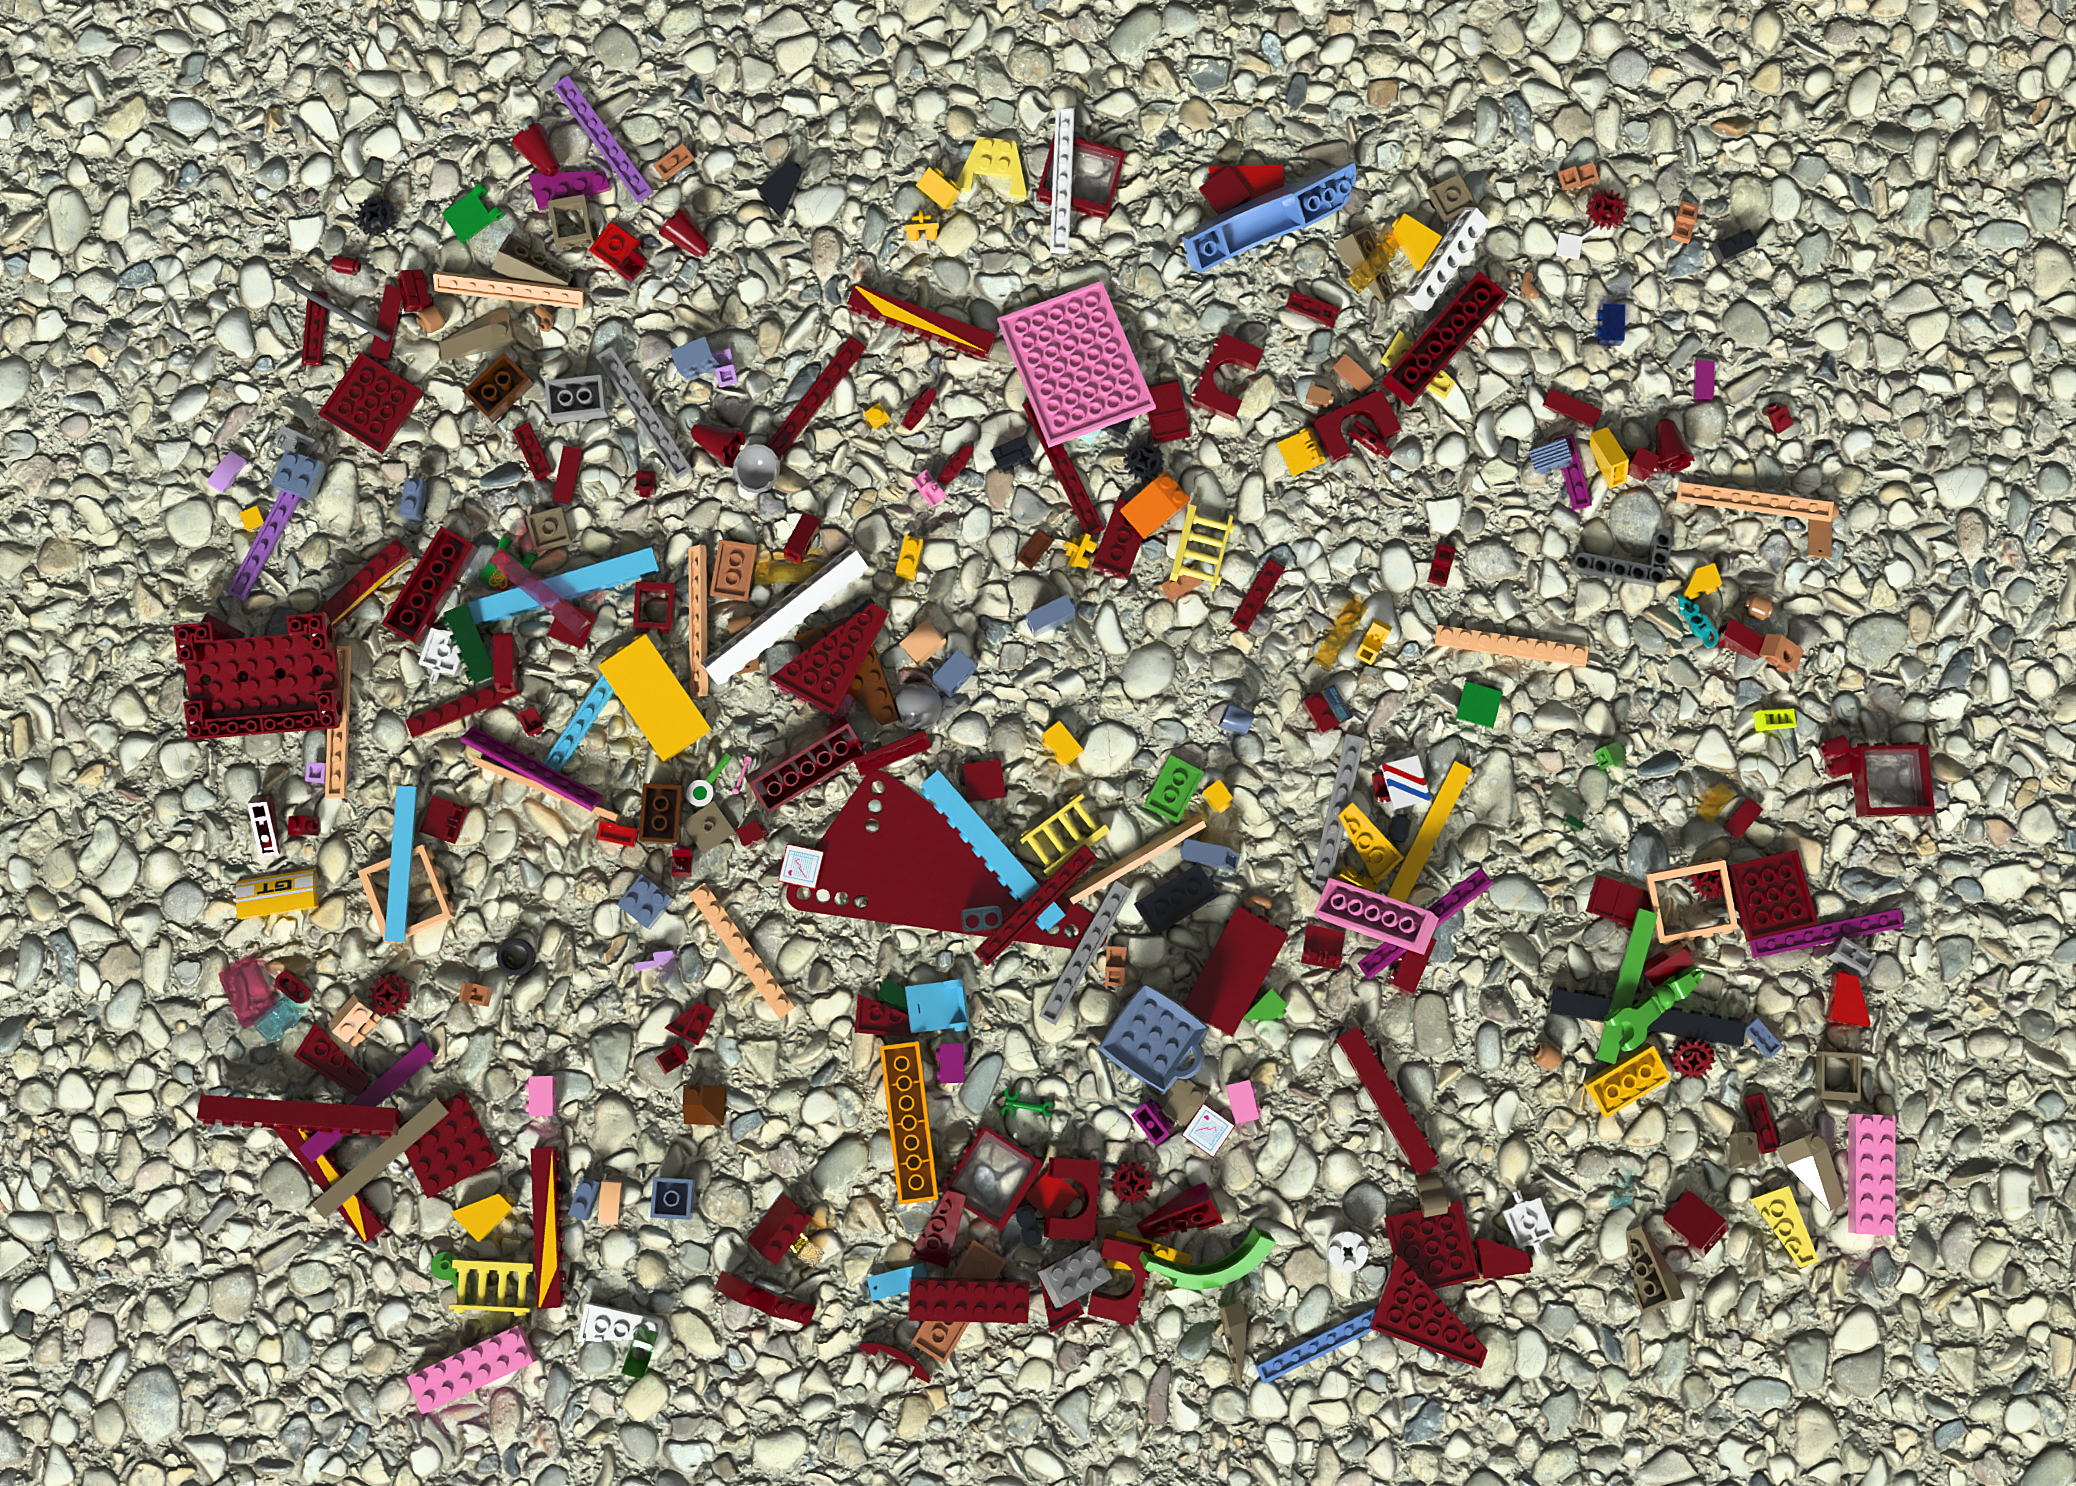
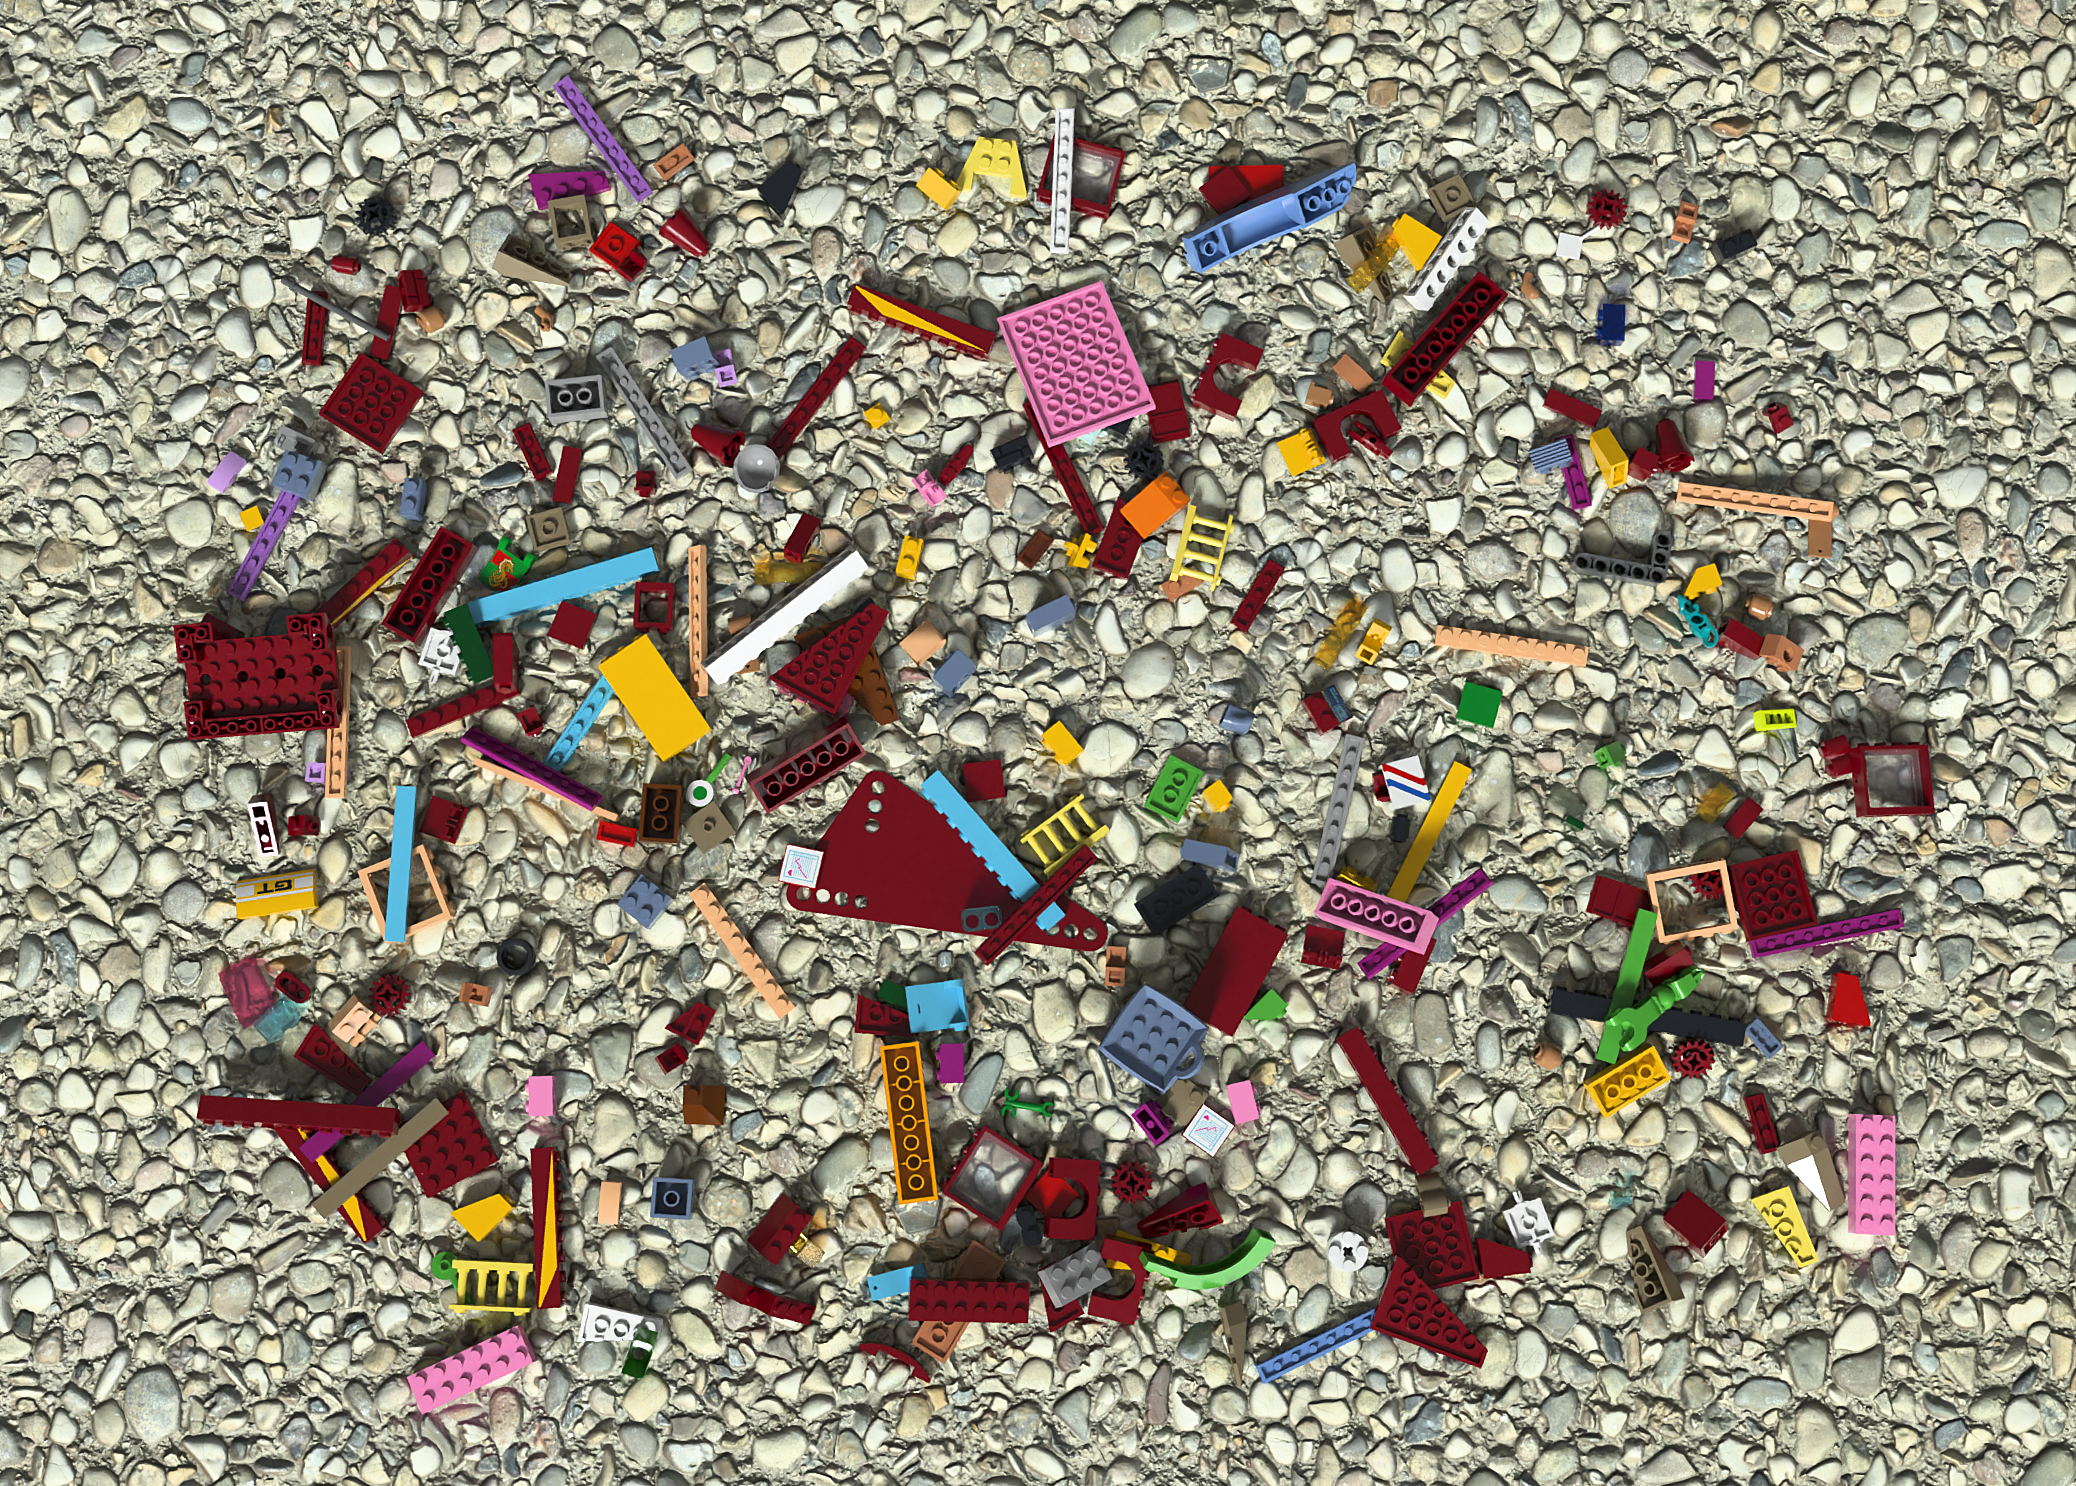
(470, 215): green flag -> none
(483, 335): dark tan wedge -> none
(498, 387): reddish brown brick -> none
(508, 289): light nougat plate -> none
(537, 149): dark red cone -> none
(539, 592): clear pink arch -> none
(584, 1198): sand blue brick -> none
(659, 959): lavender slope -> none
(682, 861): dark red bracket -> none
(733, 570): nougat plate -> none
(752, 834): dark red brick -> none
(892, 753): dark red fence -> none
(918, 408): dark red hinge -> none
(918, 706): light grey cylinder -> none
(931, 228): yellow hips -> none
(940, 1234): dark red wing -> none
(1085, 953): light grey plate -> none
(1135, 859): light nougat tile -> none
(1258, 898): medium nougat arm -> none
(1312, 308): dark red plate -> none
(1373, 848): yellow wing -> none
(1441, 564): dark red slope -> none
(1578, 177): nougat slope -> none
(1743, 1148): dark tan torso -> none
(1852, 957): light grey hinge -> none
(1855, 1075): dark tan window -> none

